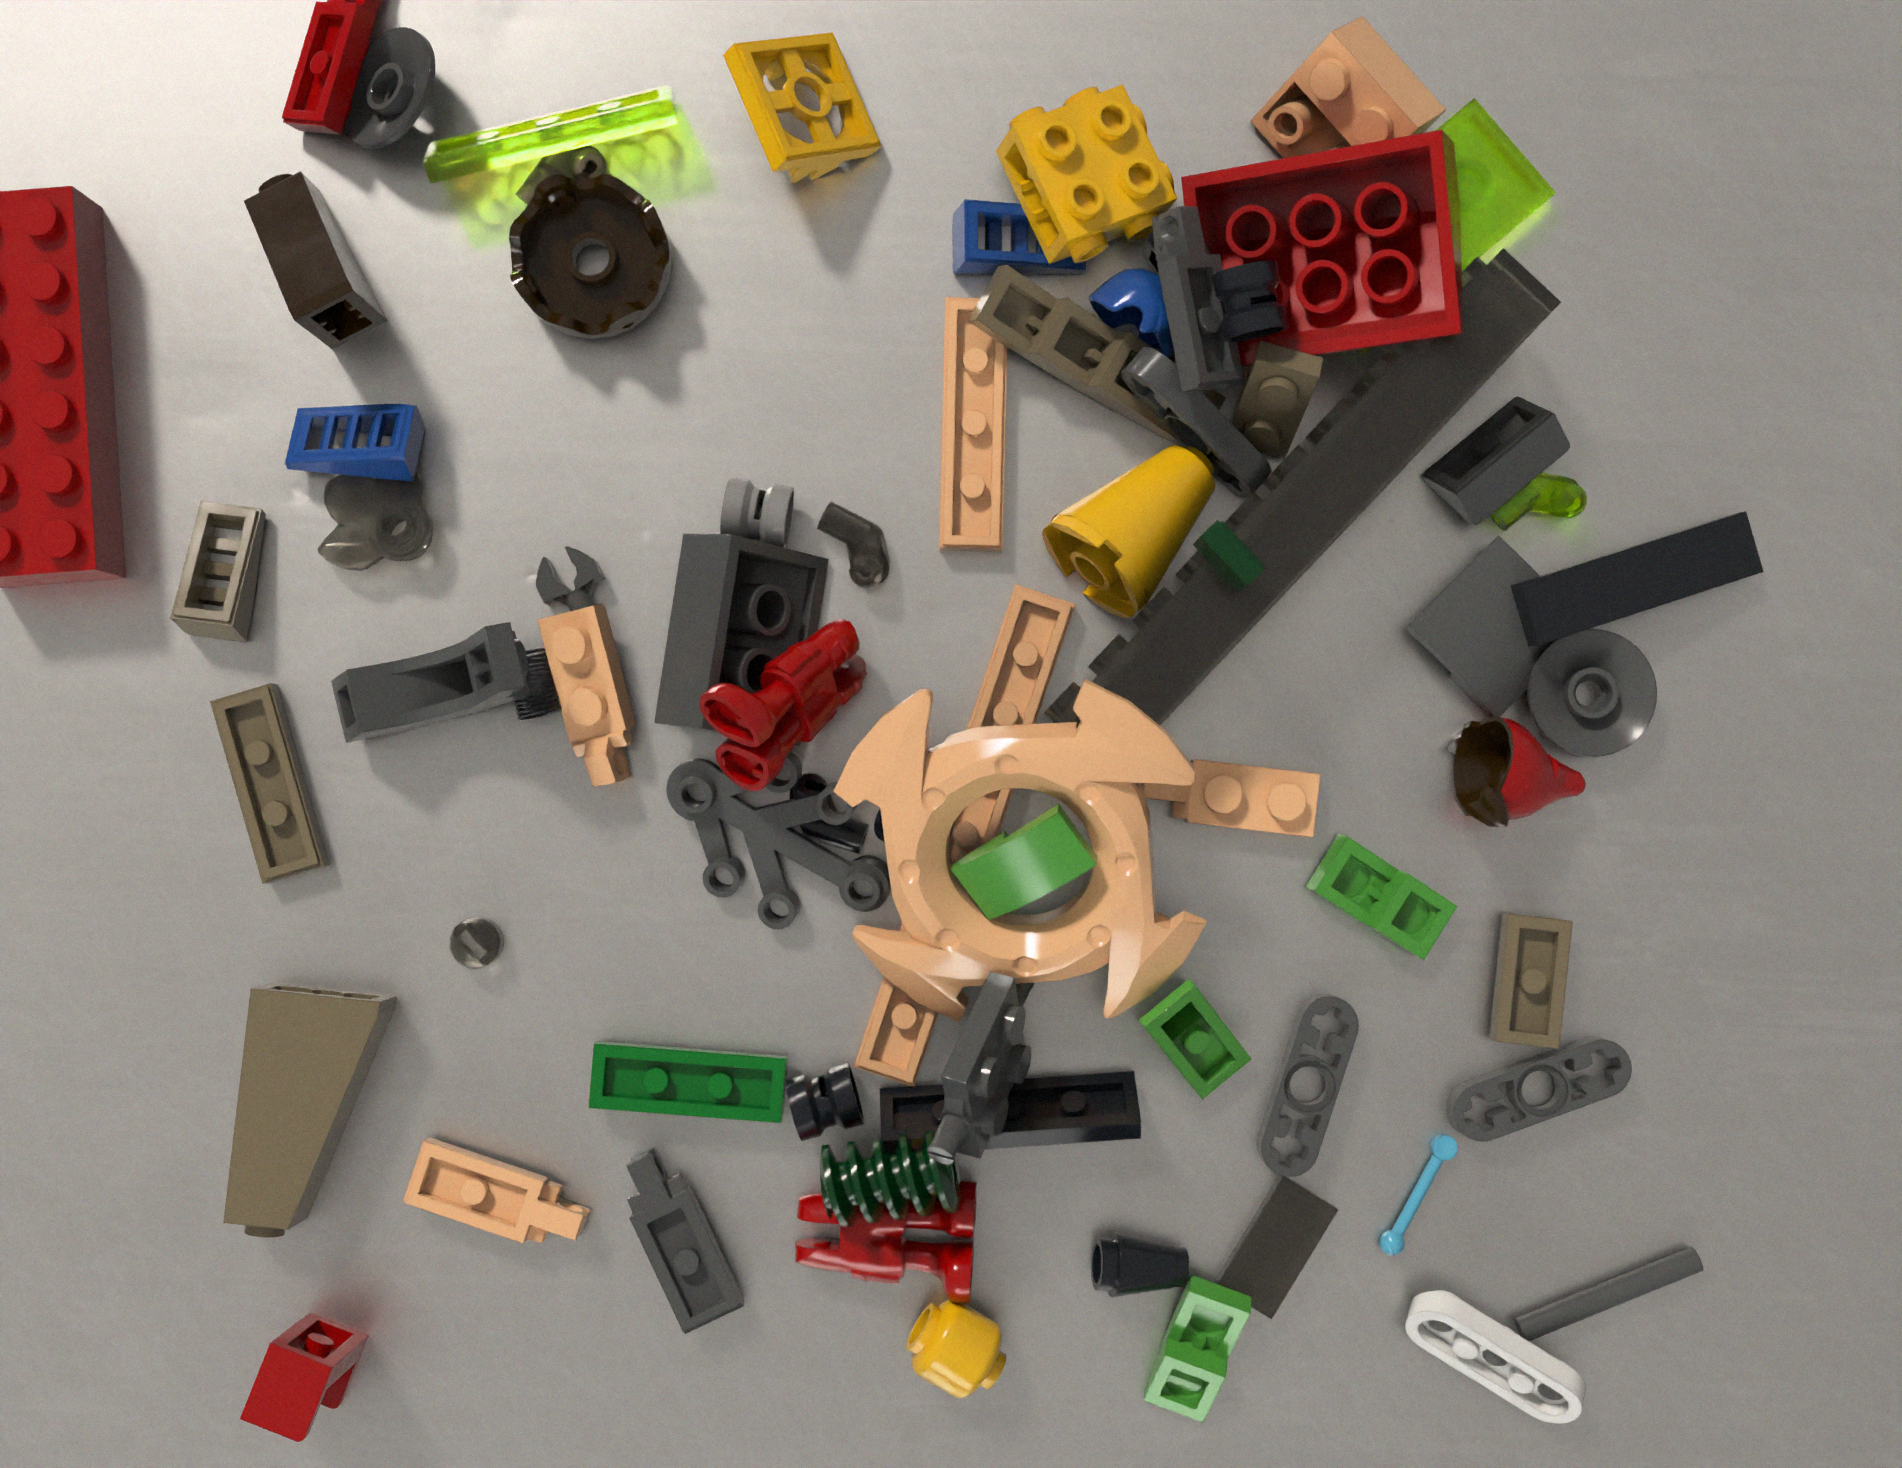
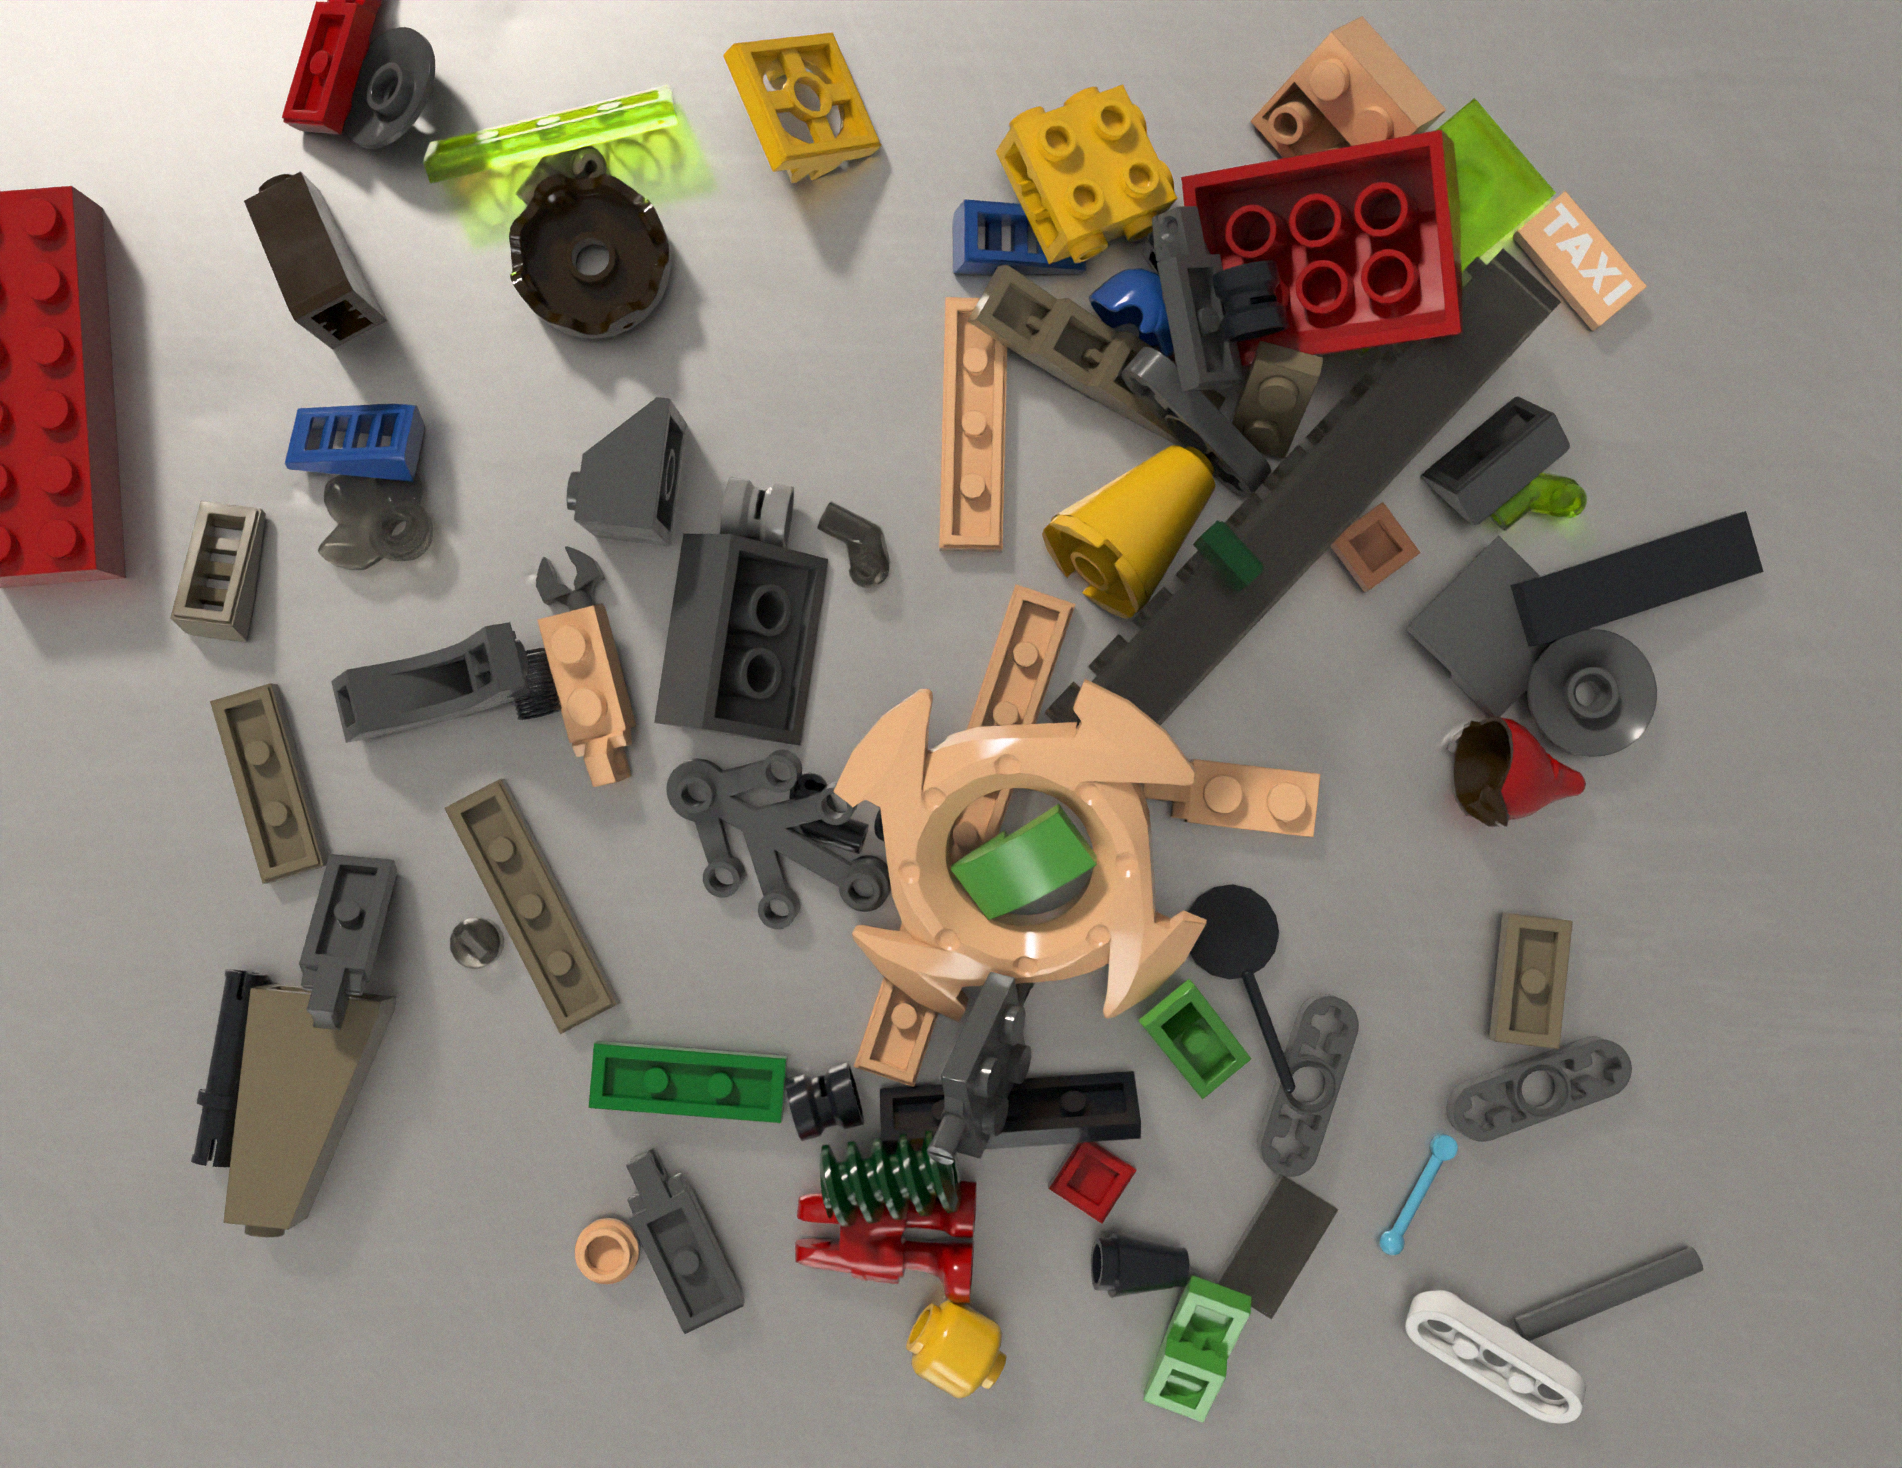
(223, 1080): none -> black pin
(301, 1371): red panel -> none
(344, 934): none -> dark grey hinge
(491, 1194): light nougat hinge -> none
(532, 905): none -> dark tan tile
(607, 1251): none -> light nougat plate
(632, 478): none -> dark grey slope
(796, 702): red piece -> none
(1092, 1178): none -> red tile
(1236, 944): none -> black piece
(1374, 547): none -> nougat plate
(1381, 896): bright green slope -> none
(1579, 261): none -> light nougat tile

